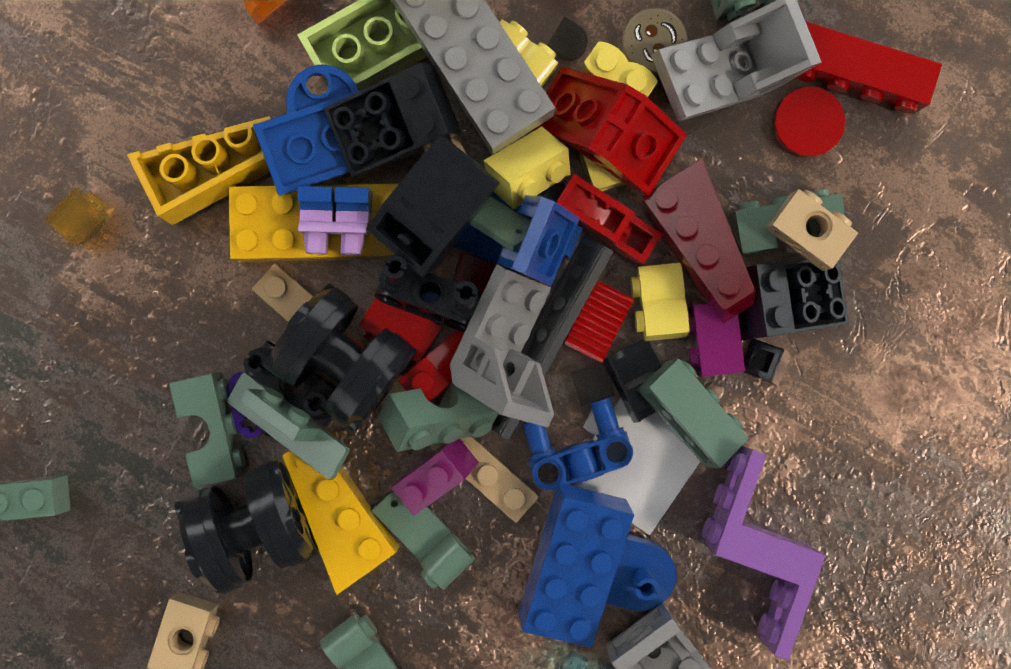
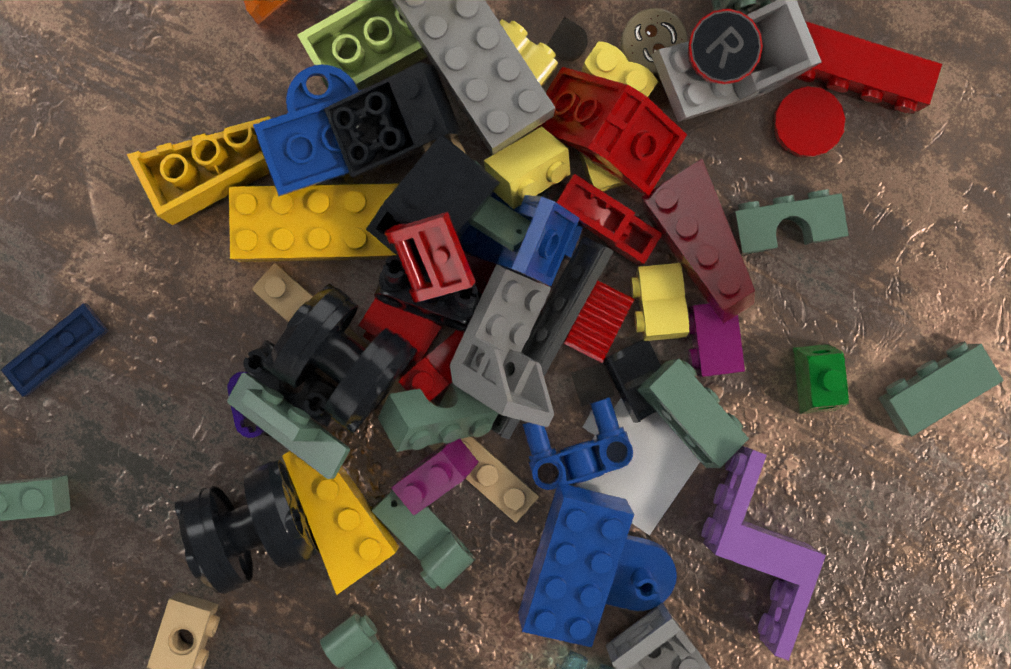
(54, 350): none -> dark blue tile
(78, 216): clear yellow brick -> none
(220, 457): sand green arch -> none
(334, 212): hips -> none
(440, 255): none -> red plate
(724, 47): none -> black tile
(766, 361): black slope -> none
(790, 228): tan brick -> none
(793, 299): black slope -> none
(820, 378): none -> green torso
(940, 388): none -> sand green brick

